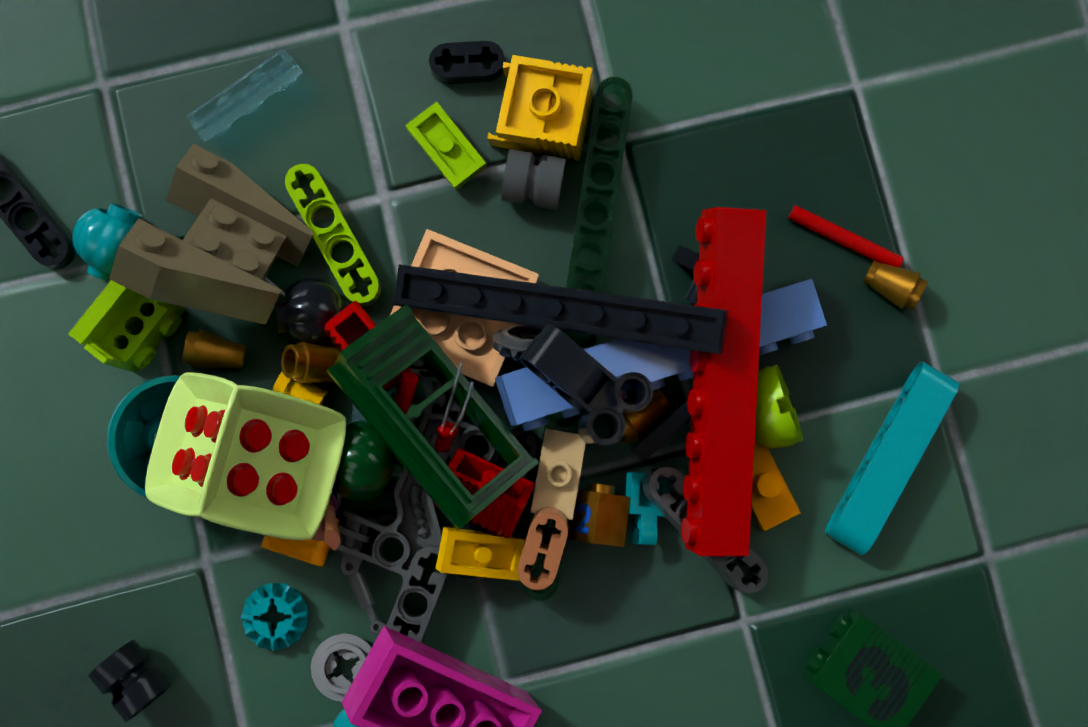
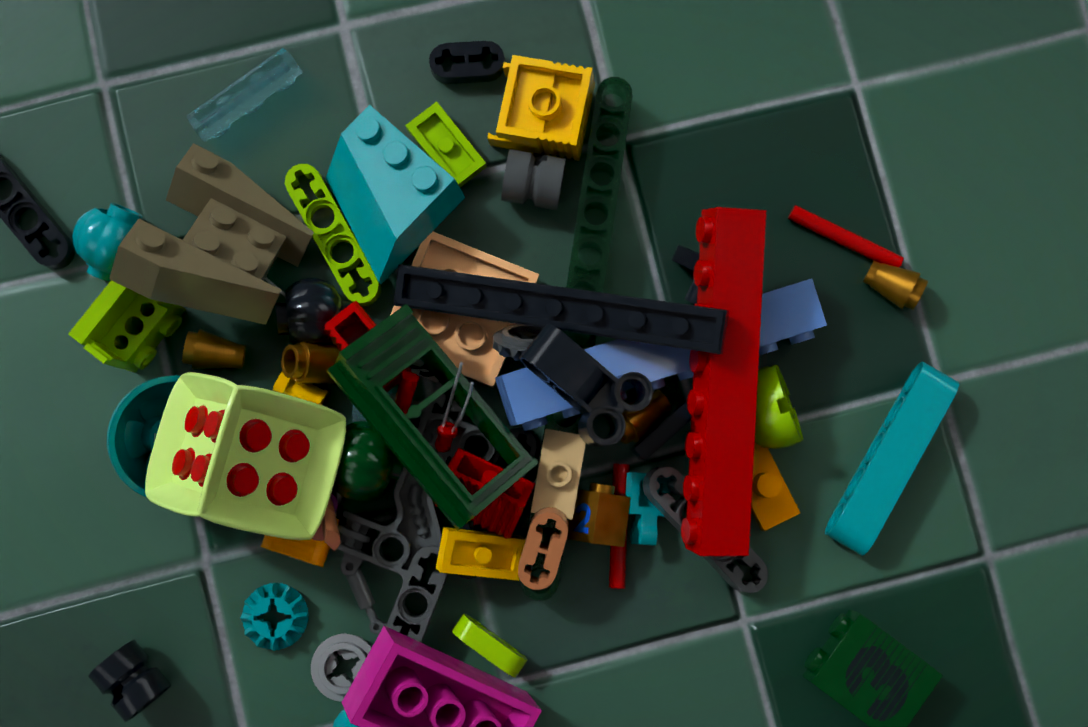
(388, 190): none -> teal wedge
(489, 645): none -> lime beam
(617, 567): none -> red bar

